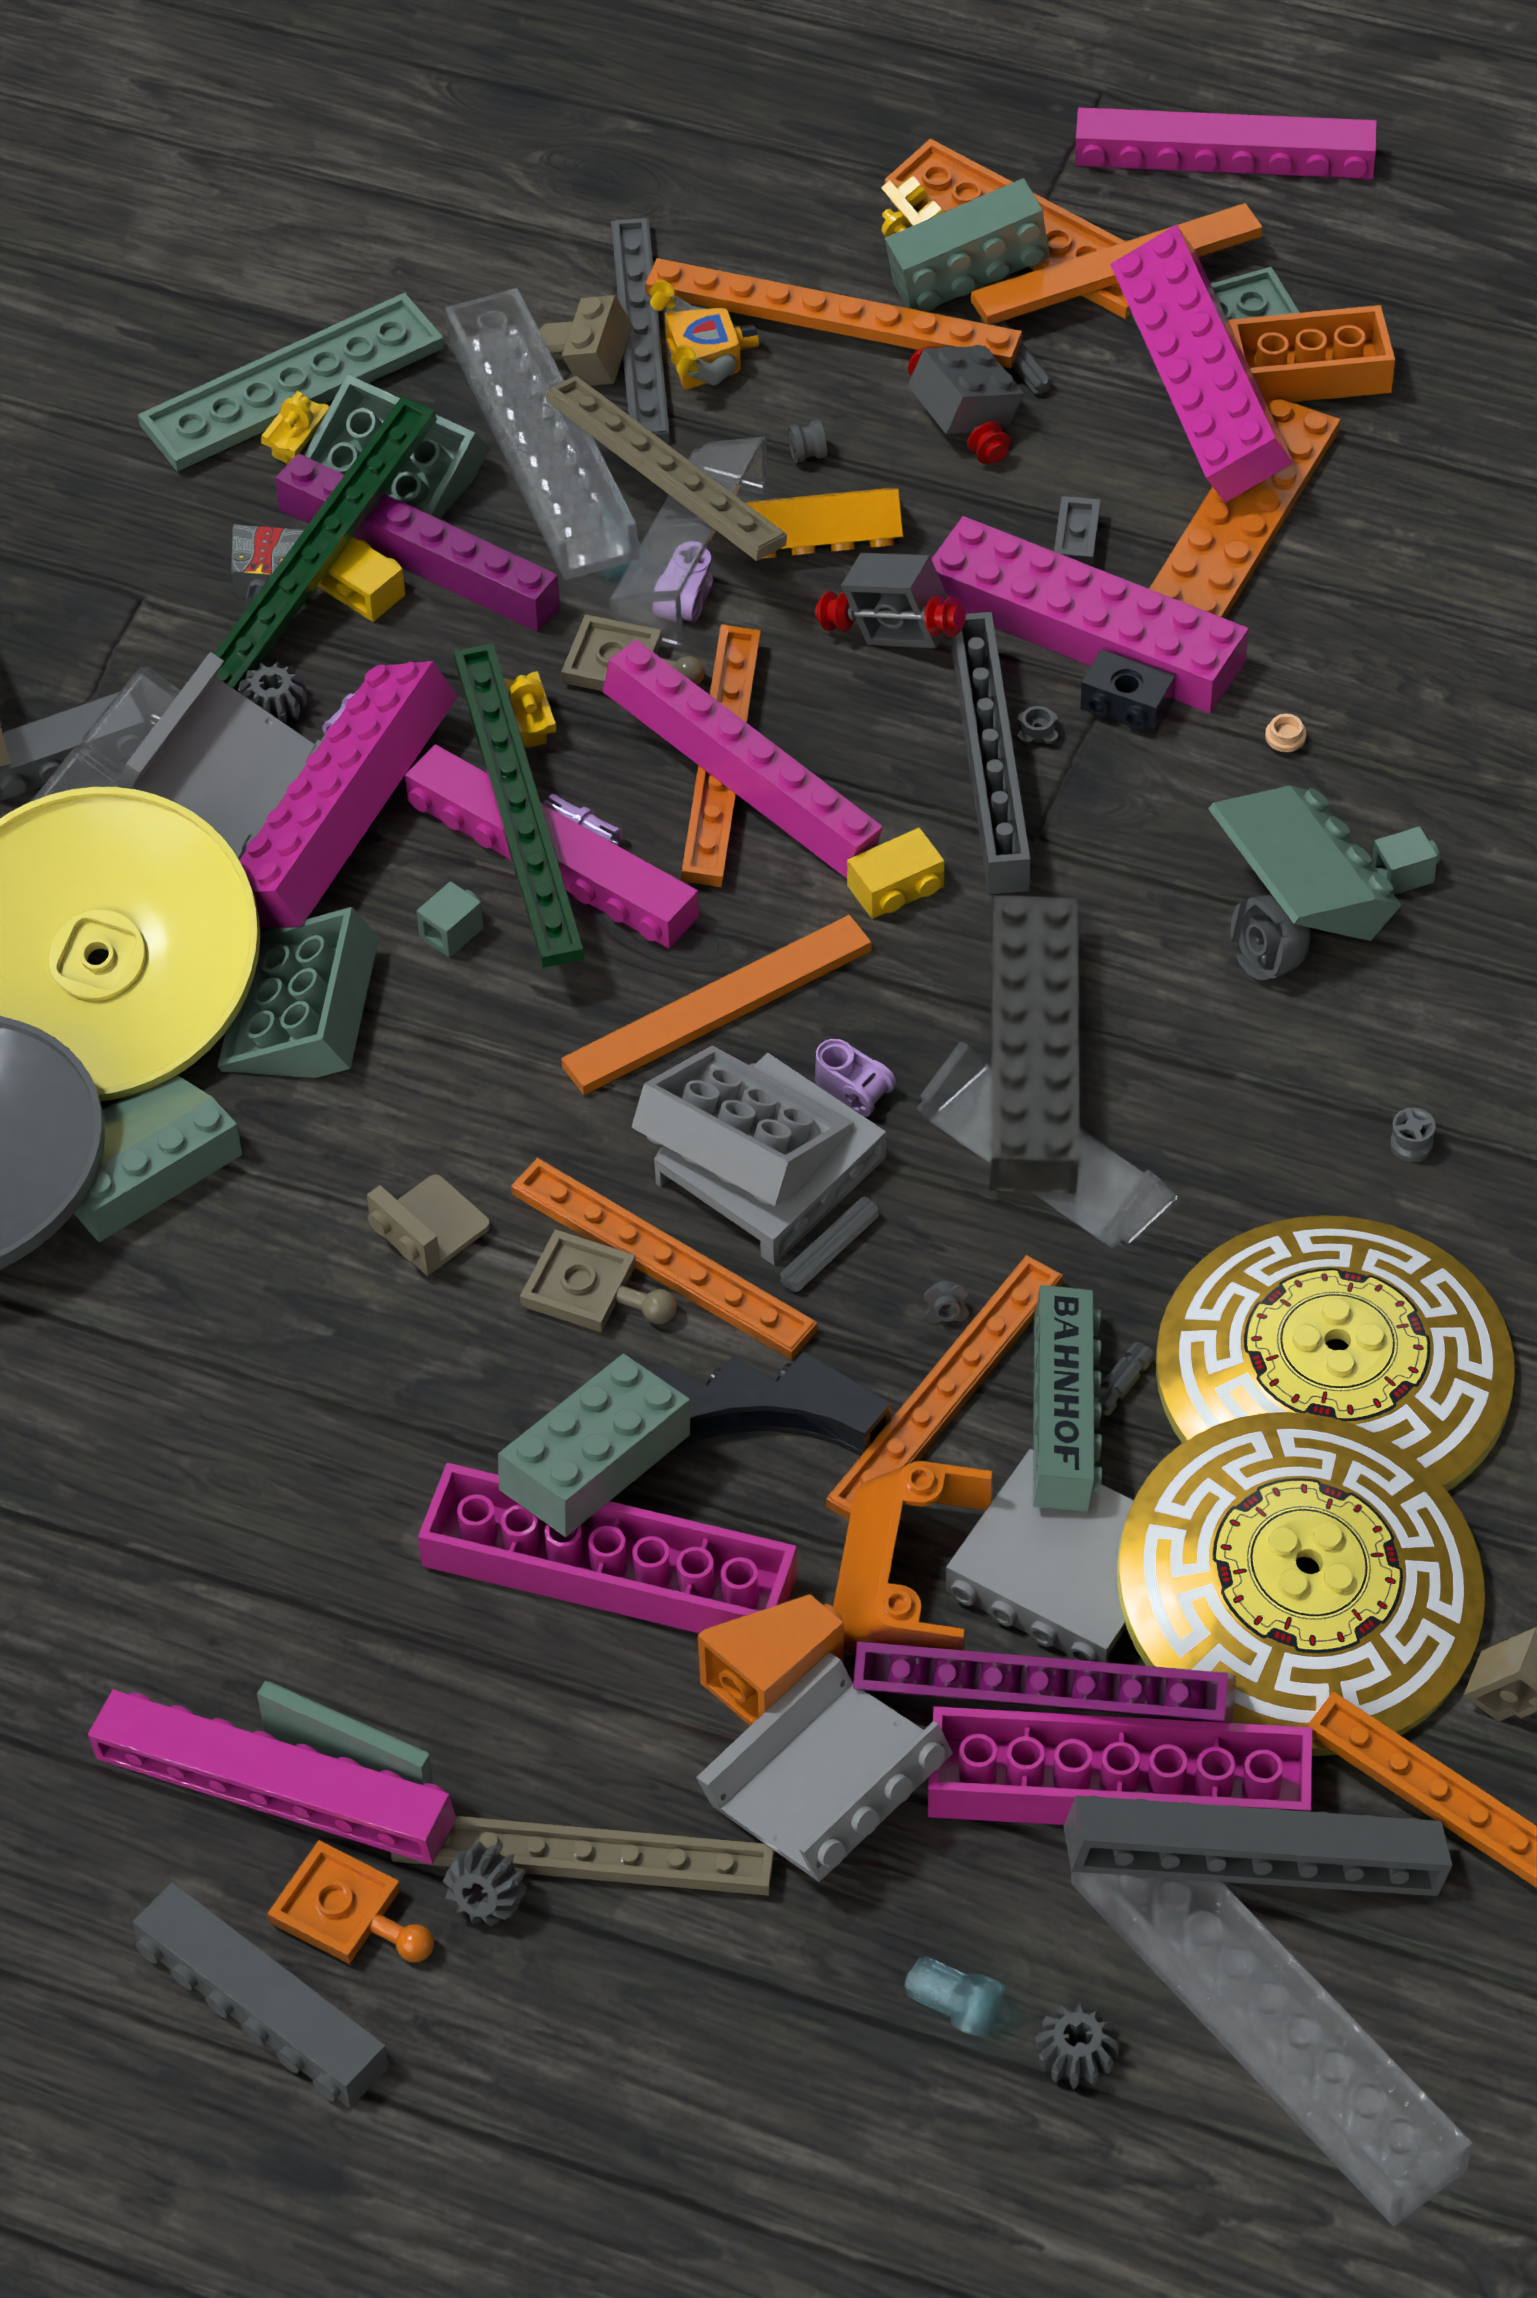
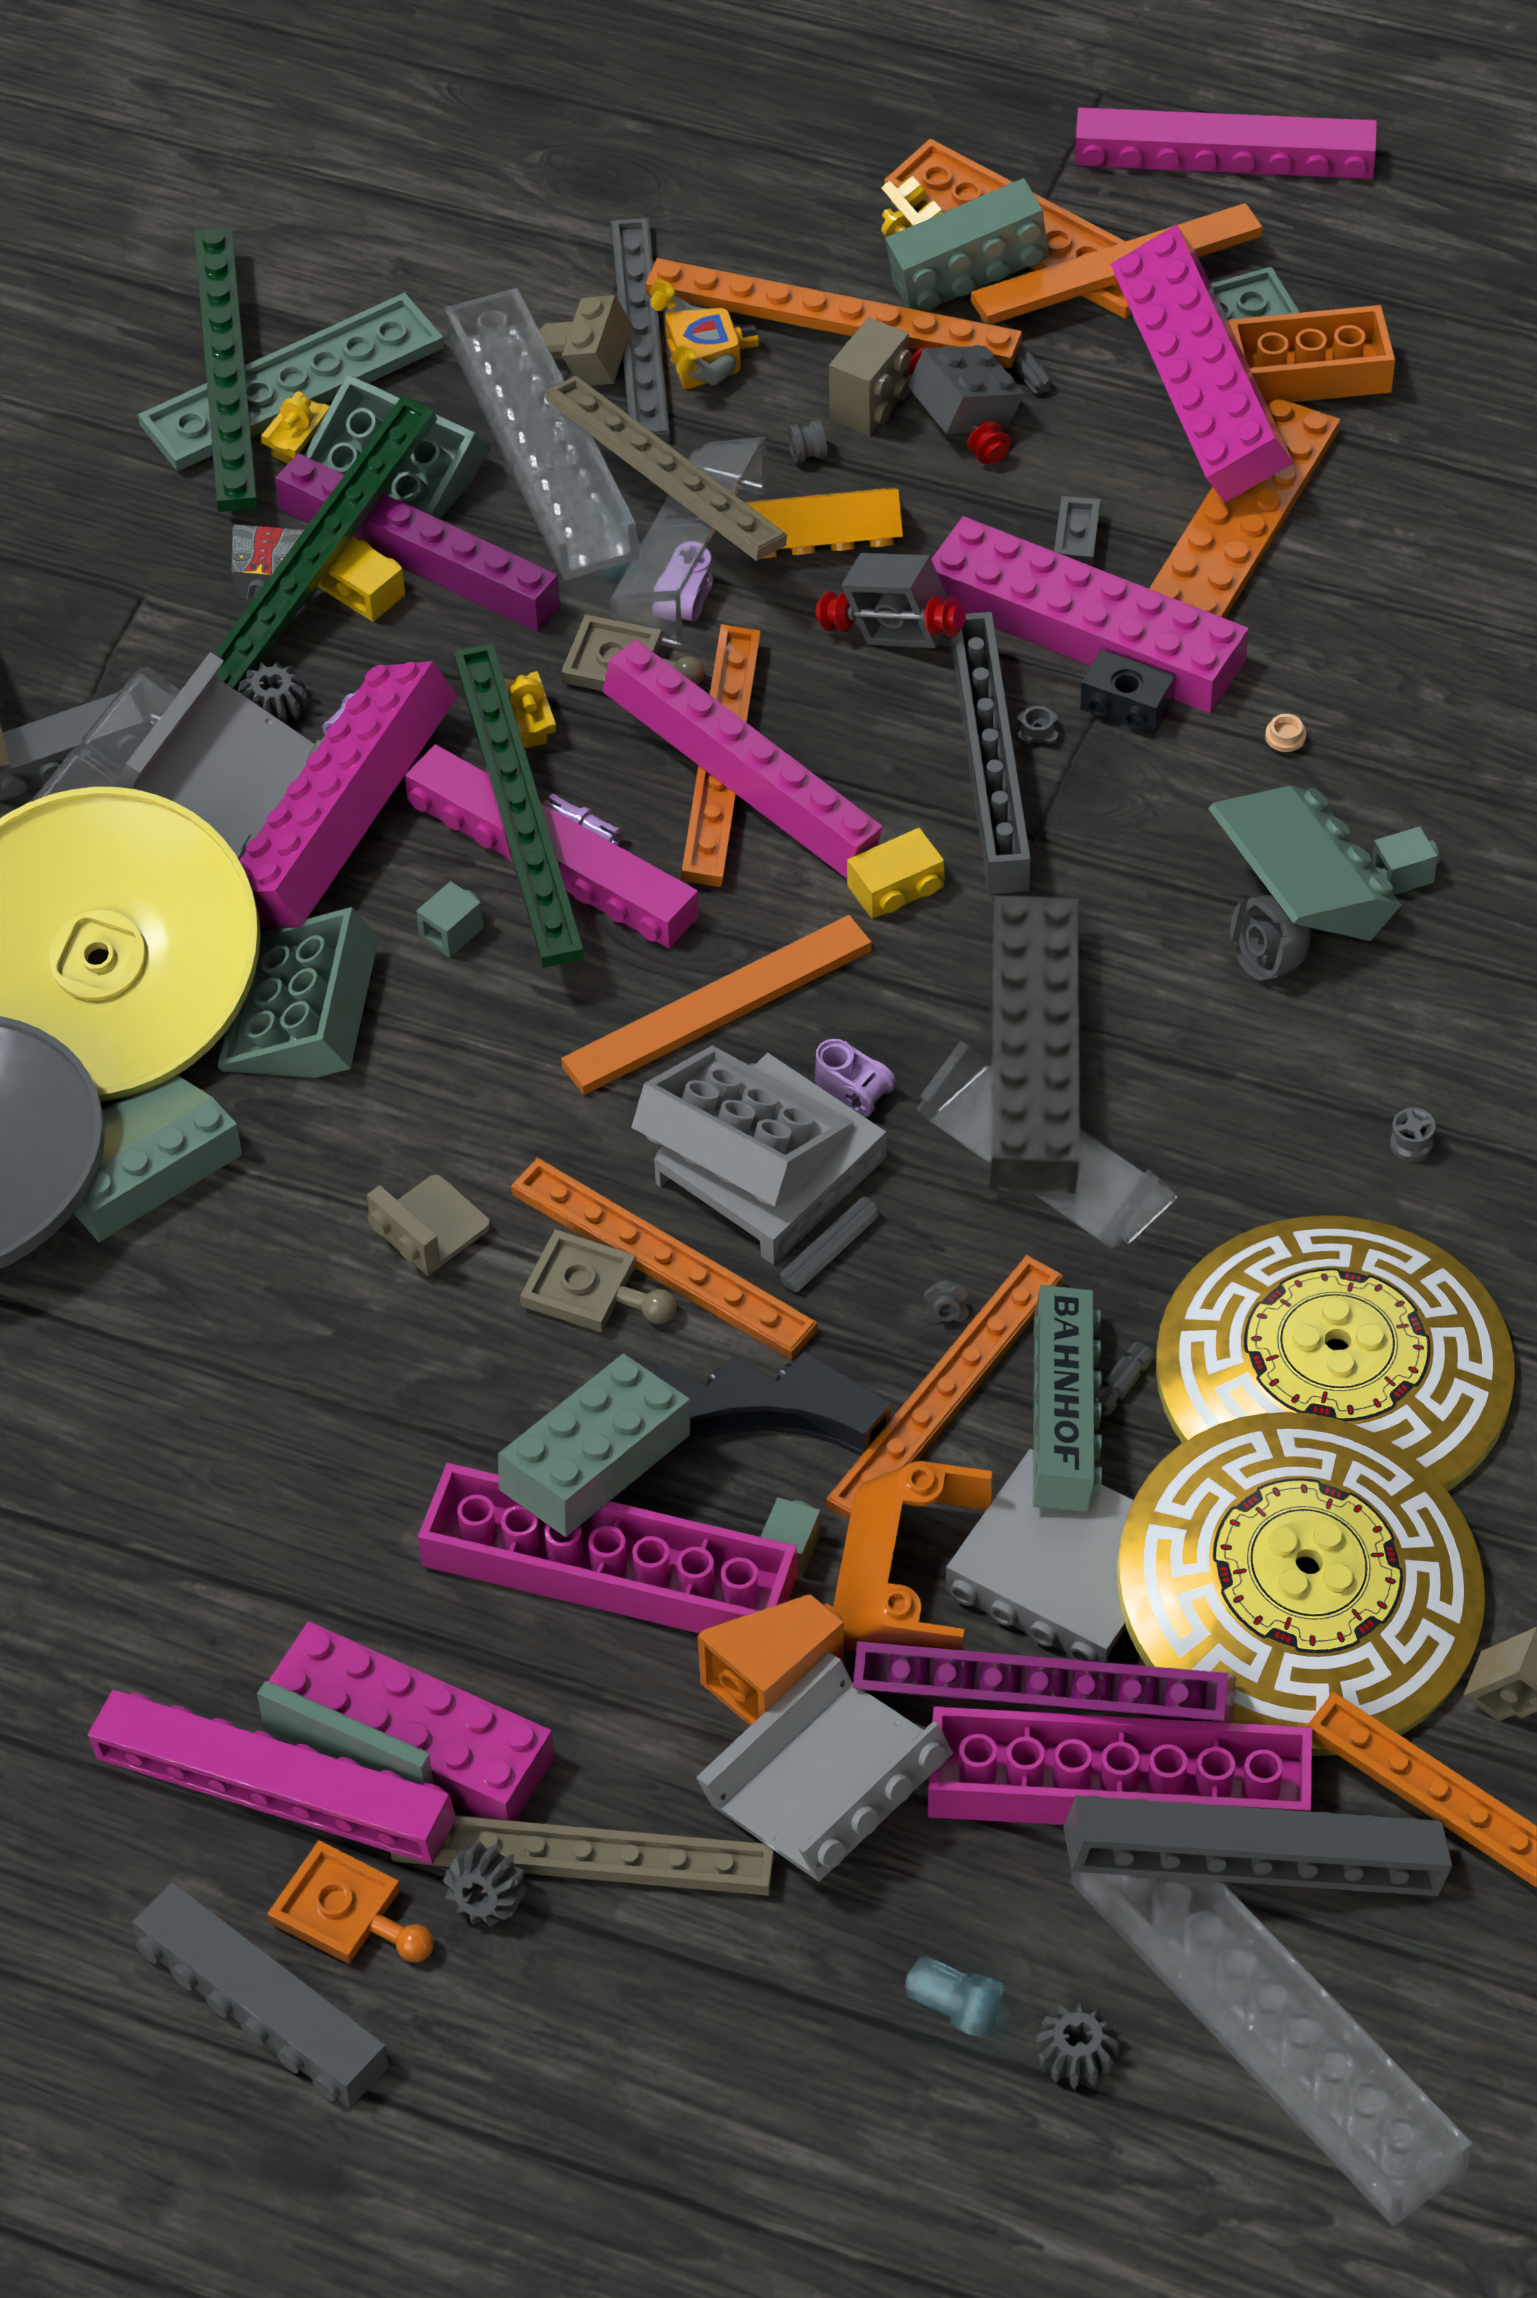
(225, 370): none -> dark green plate
(475, 1748): none -> dark pink brick
(796, 1525): none -> sand green brick
(869, 376): none -> dark tan brick

